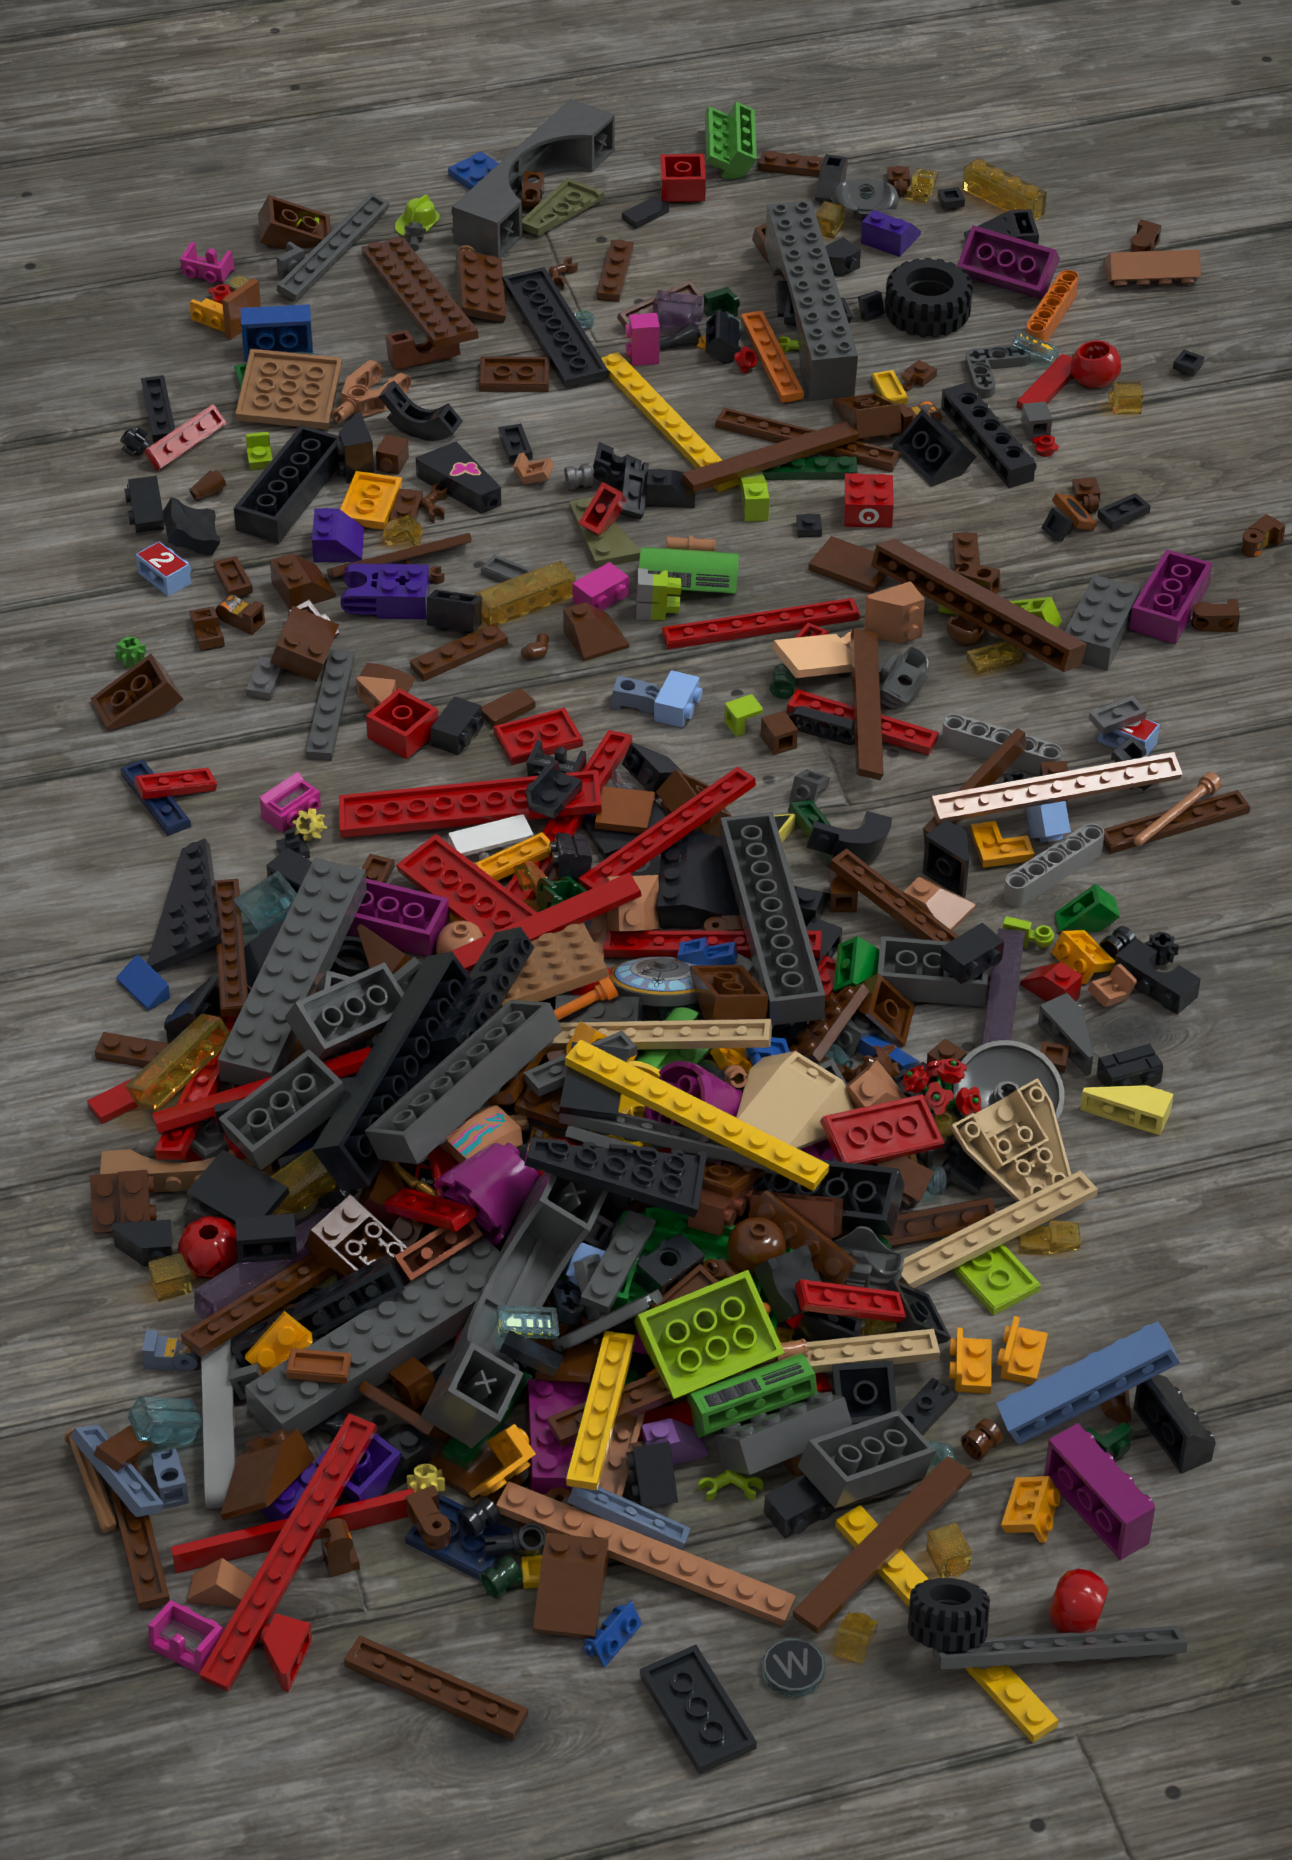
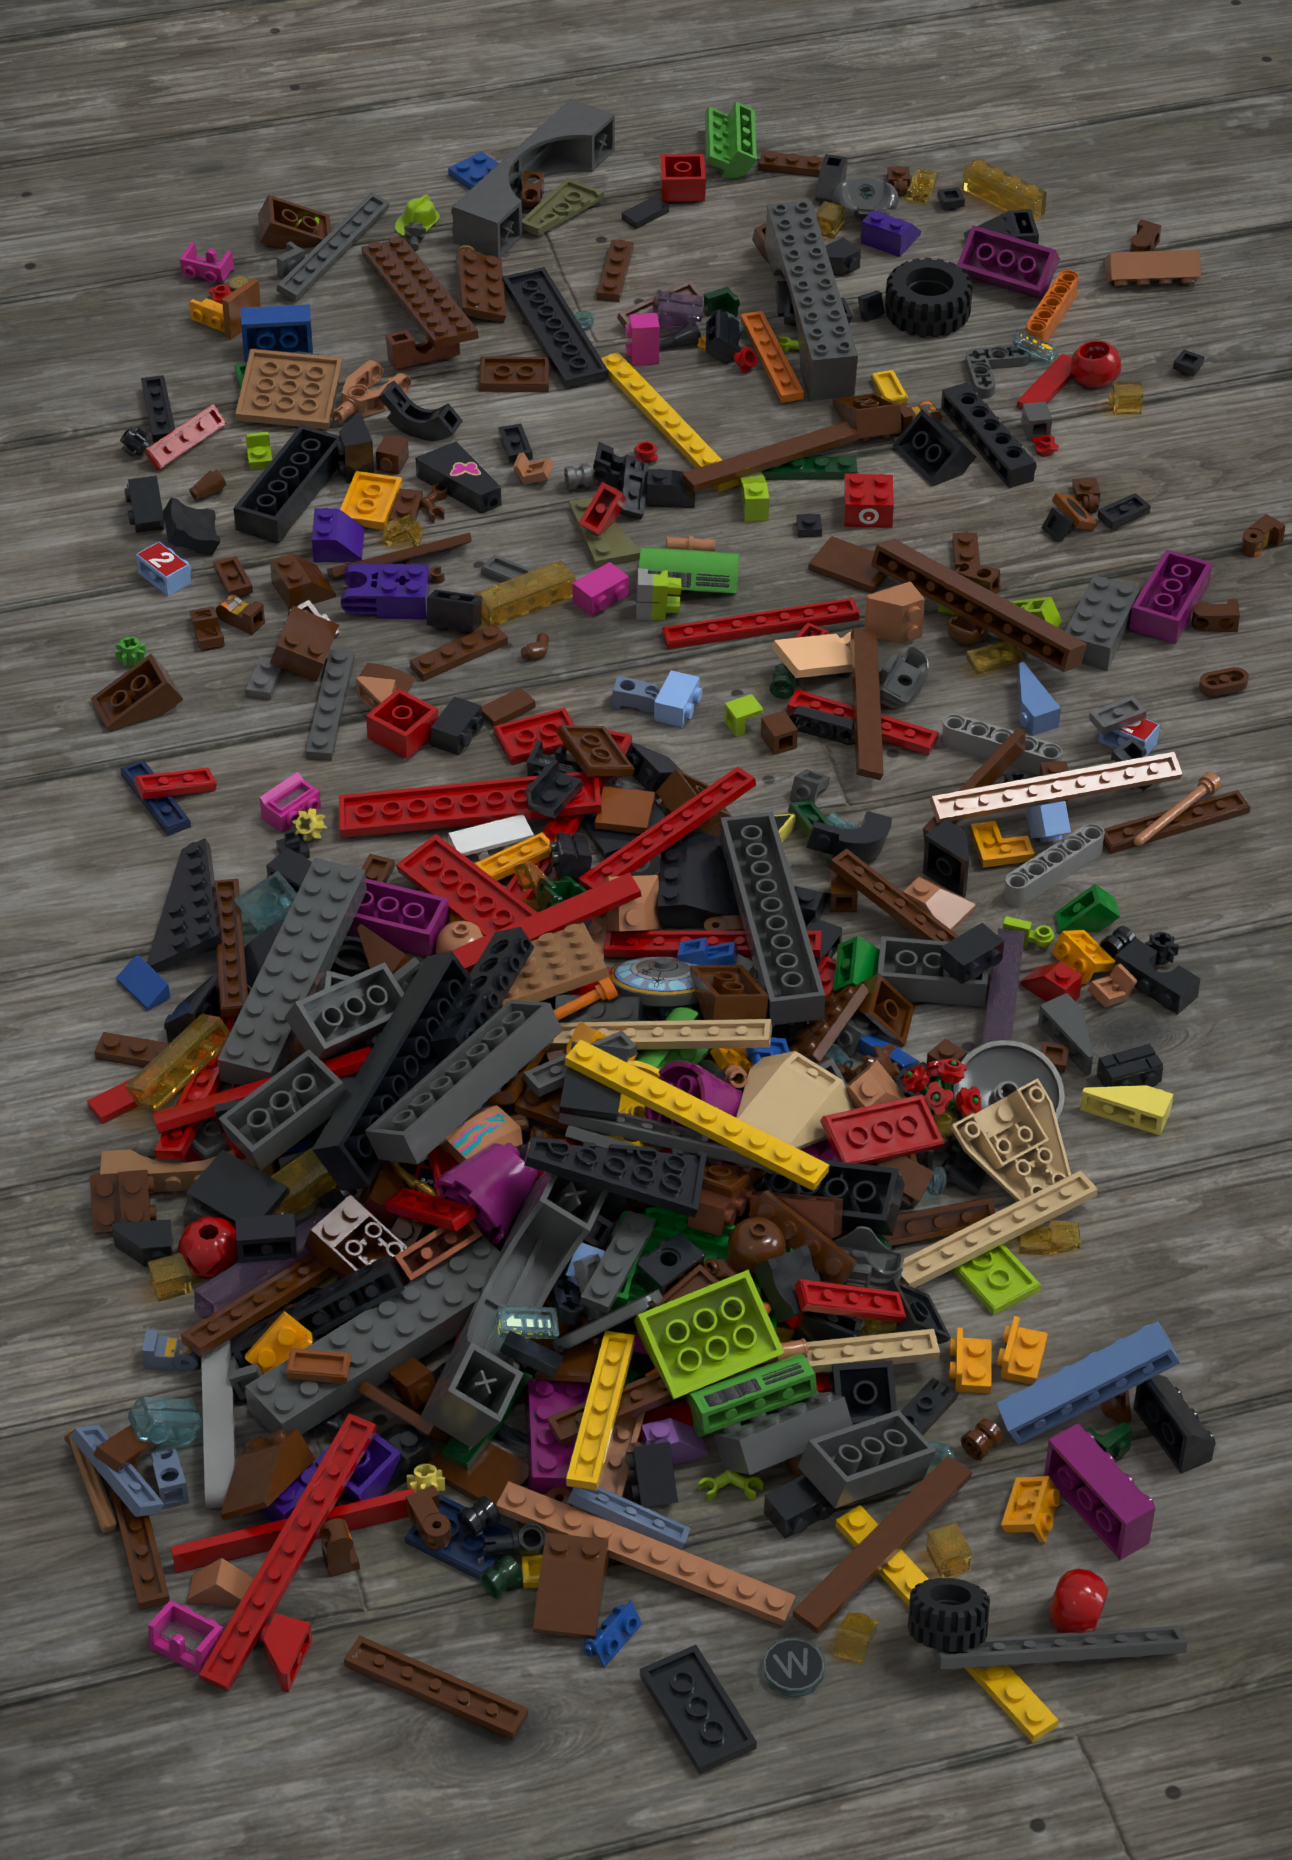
(513, 1451): light orange bracket -> none
(566, 267): reddish brown arm -> none
(592, 631): reddish brown slope -> none
(595, 750): none -> reddish brown tile
(646, 452): none -> red plate
(779, 431): reddish brown tile -> none
(837, 821): none -> clear light blue arm
(918, 373): reddish brown plate -> none
(1036, 706): none -> medium blue slope
(1223, 681): none -> reddish brown plate

